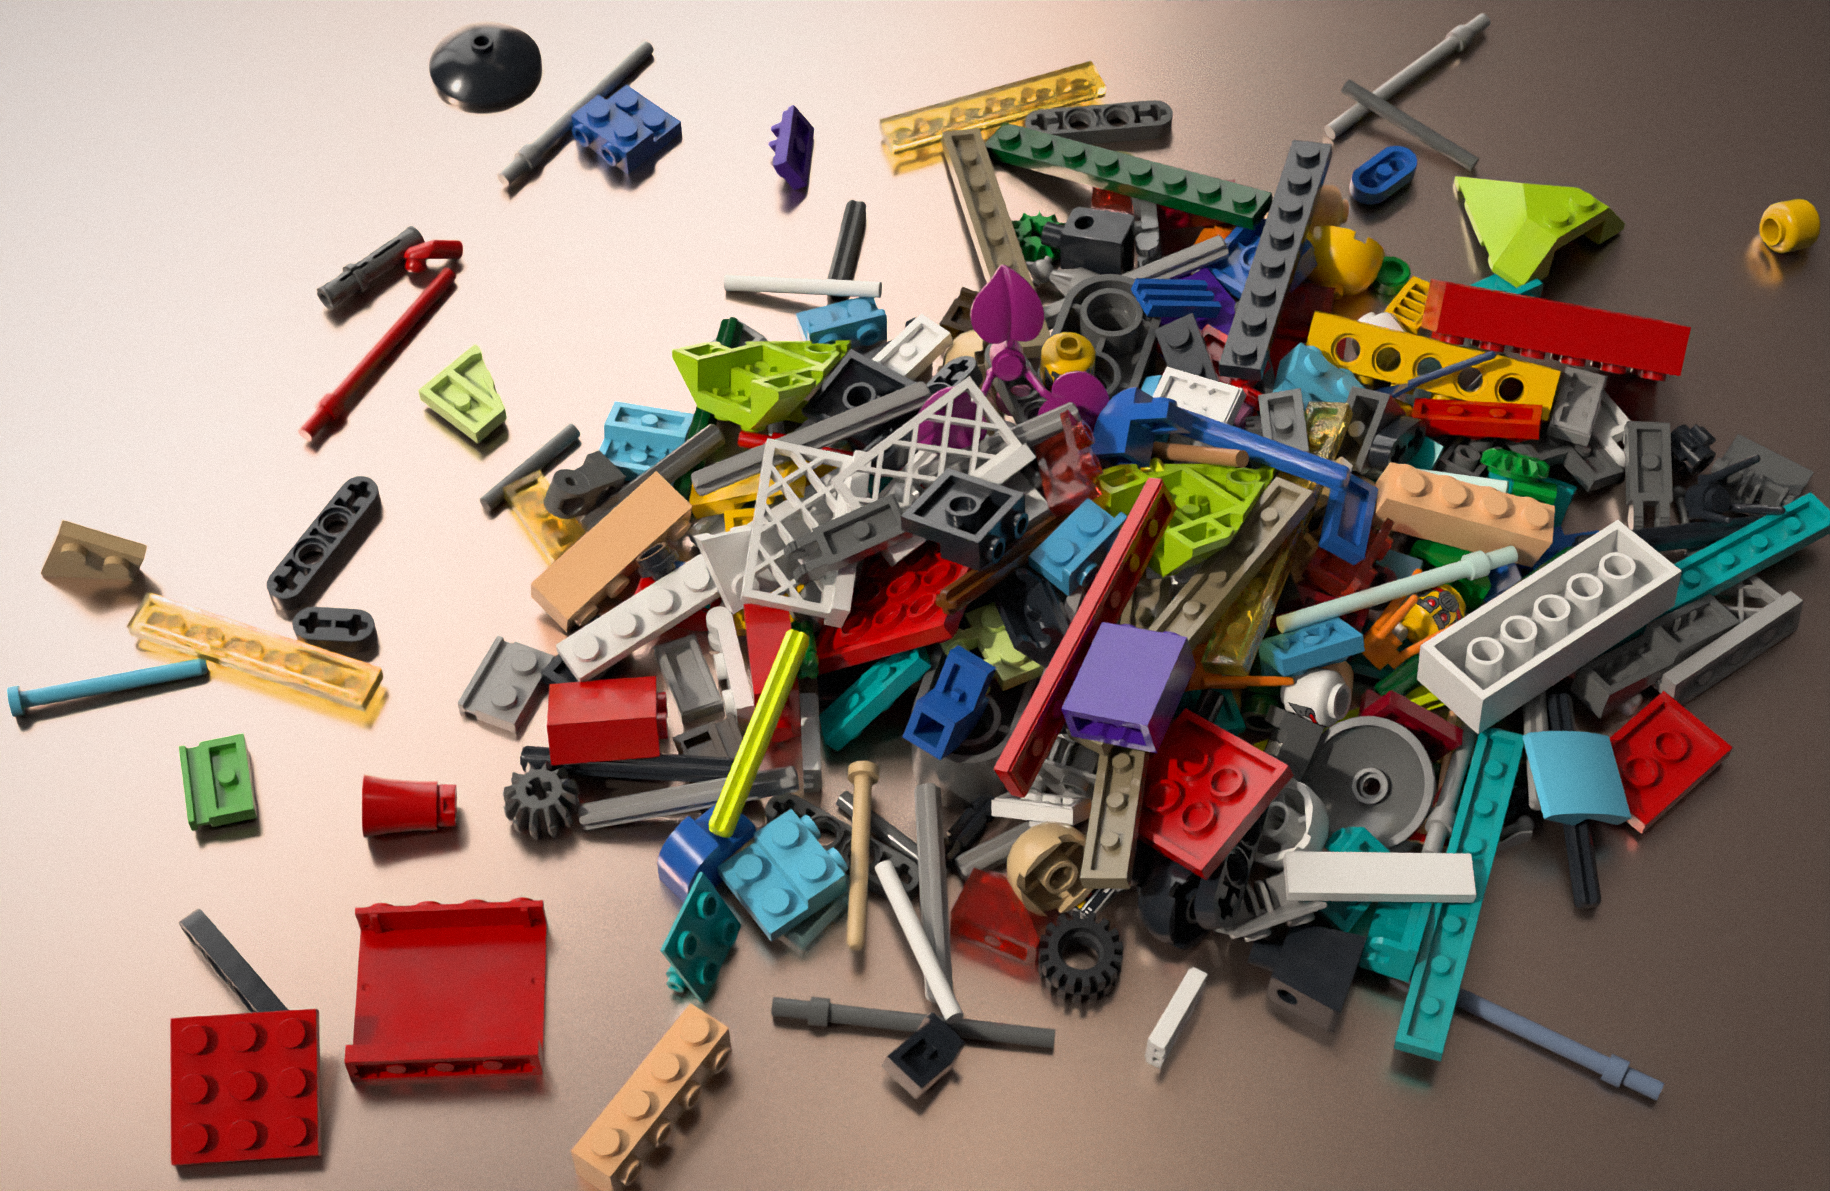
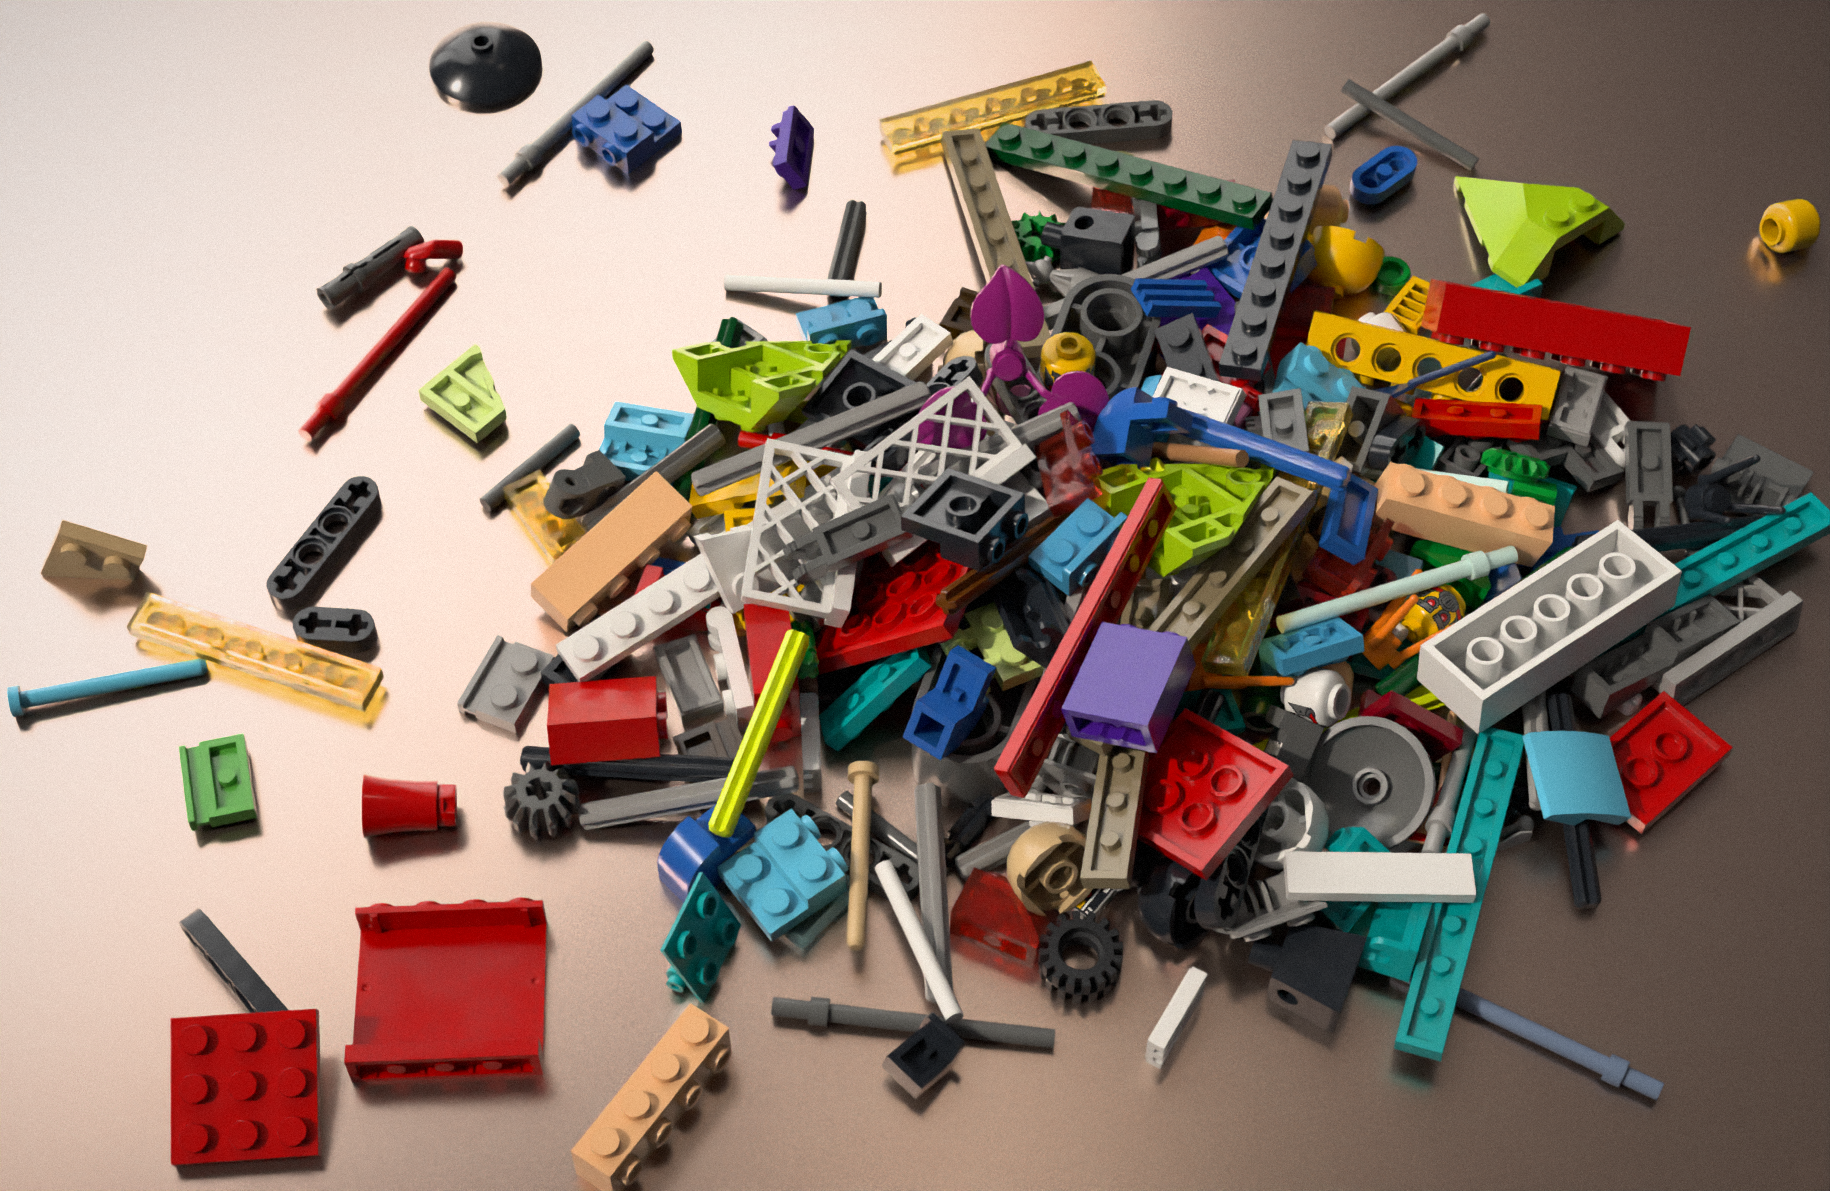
(657, 561): black plate -> none

